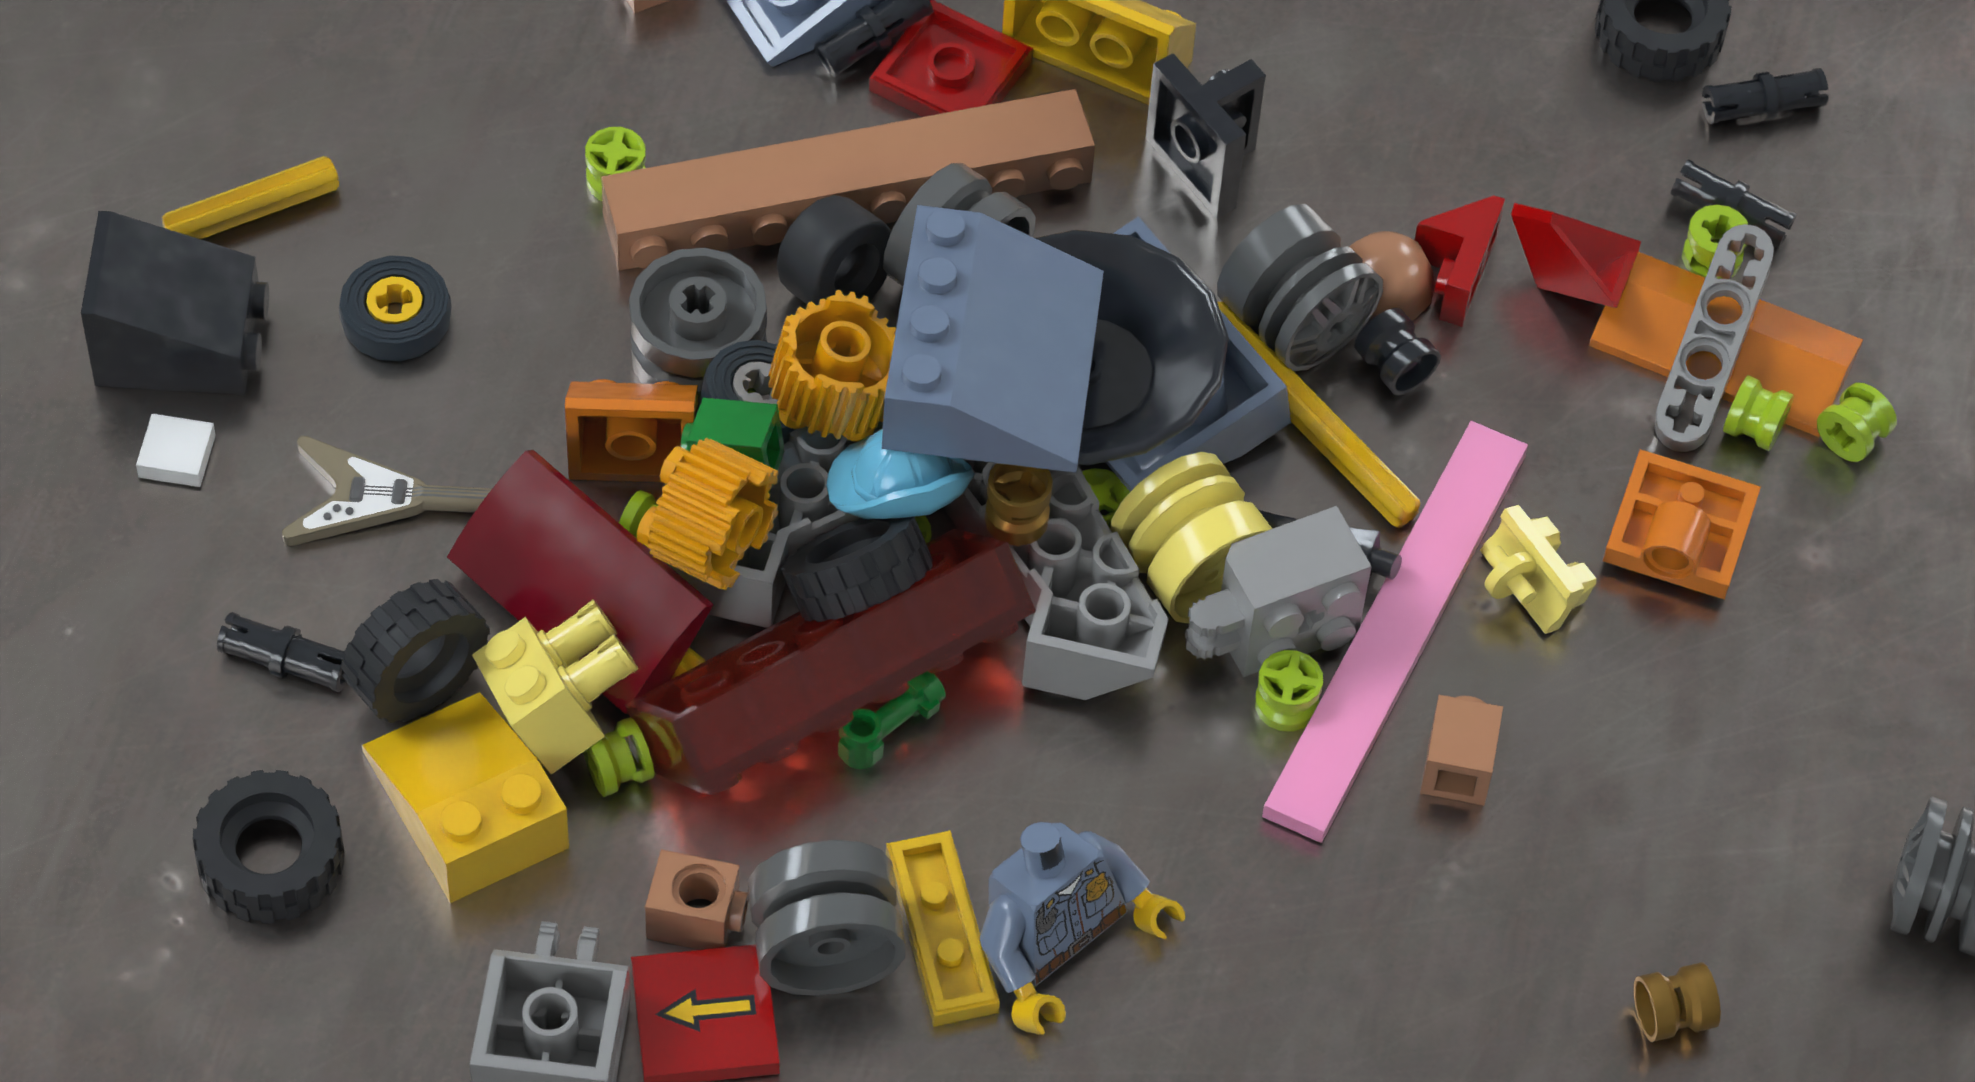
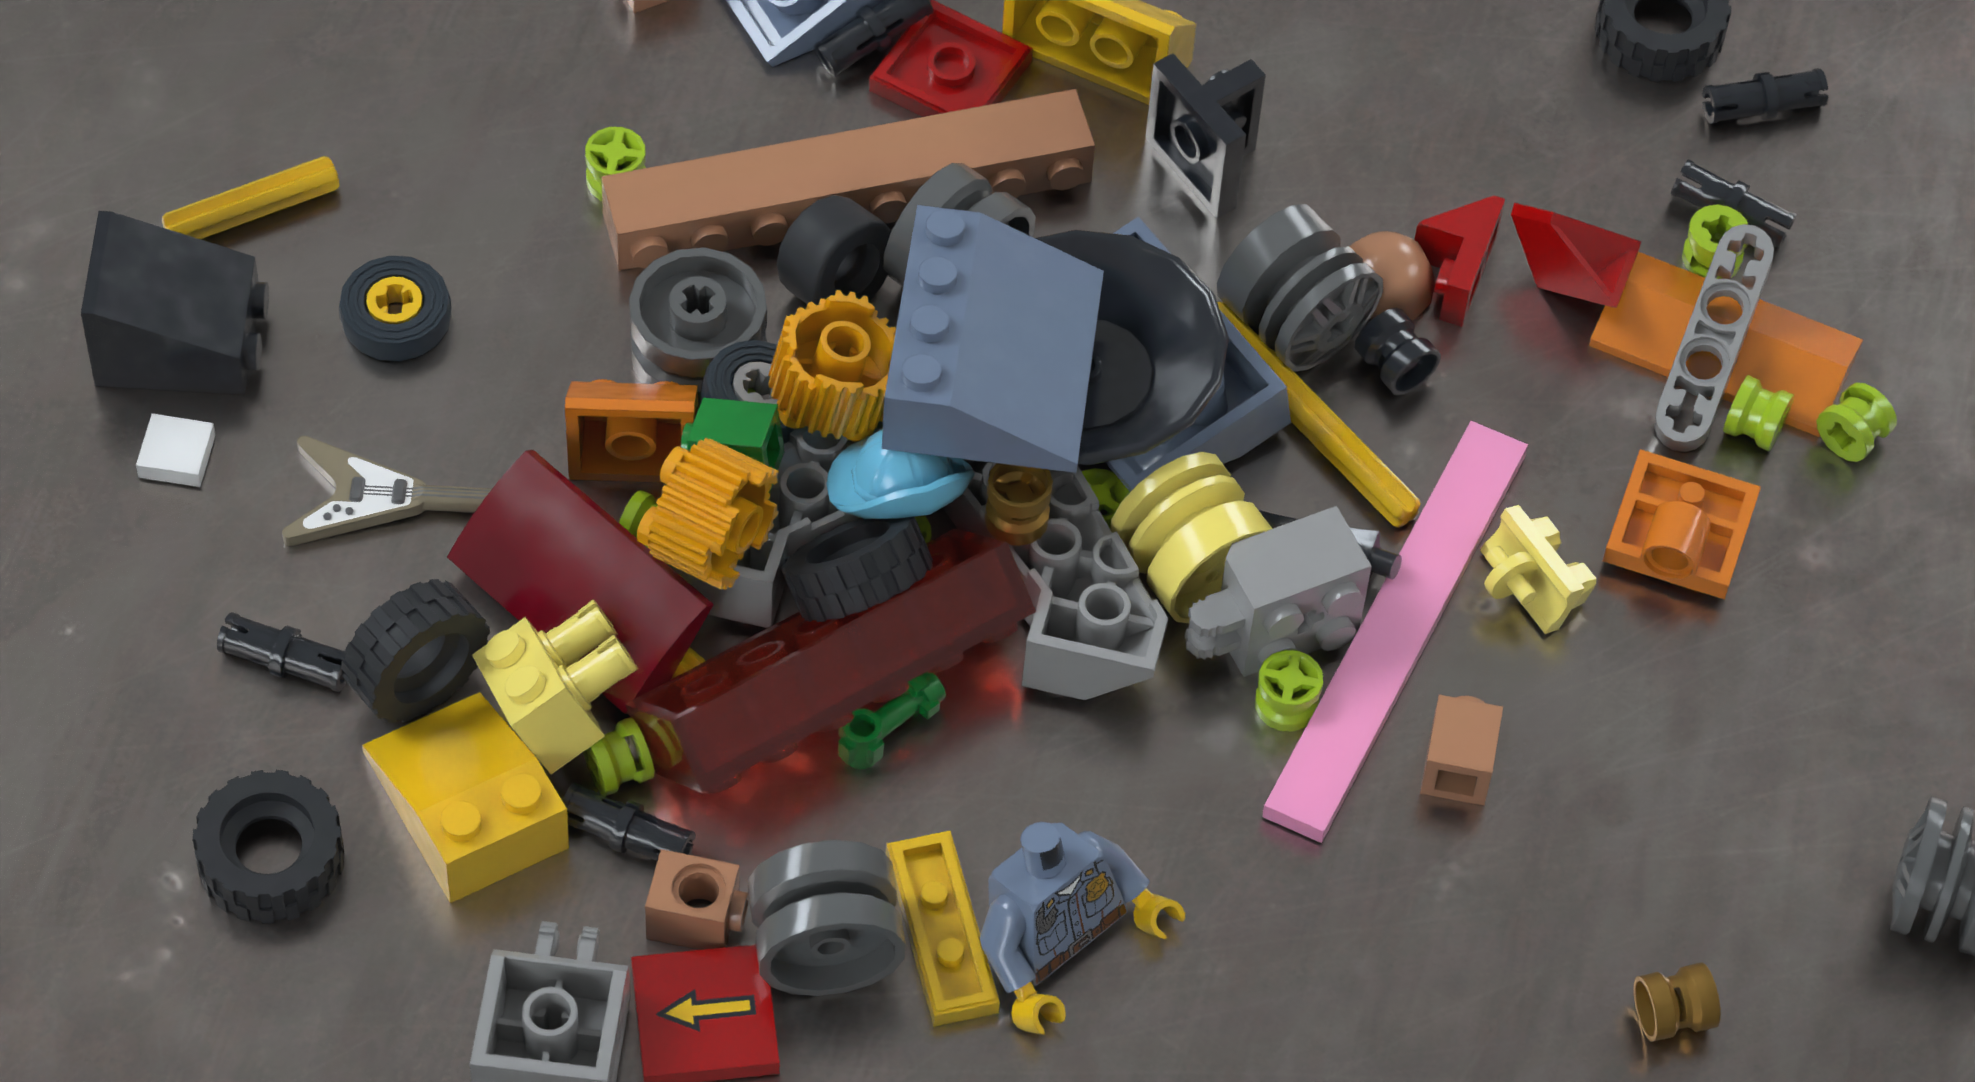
(624, 824): none -> black pin

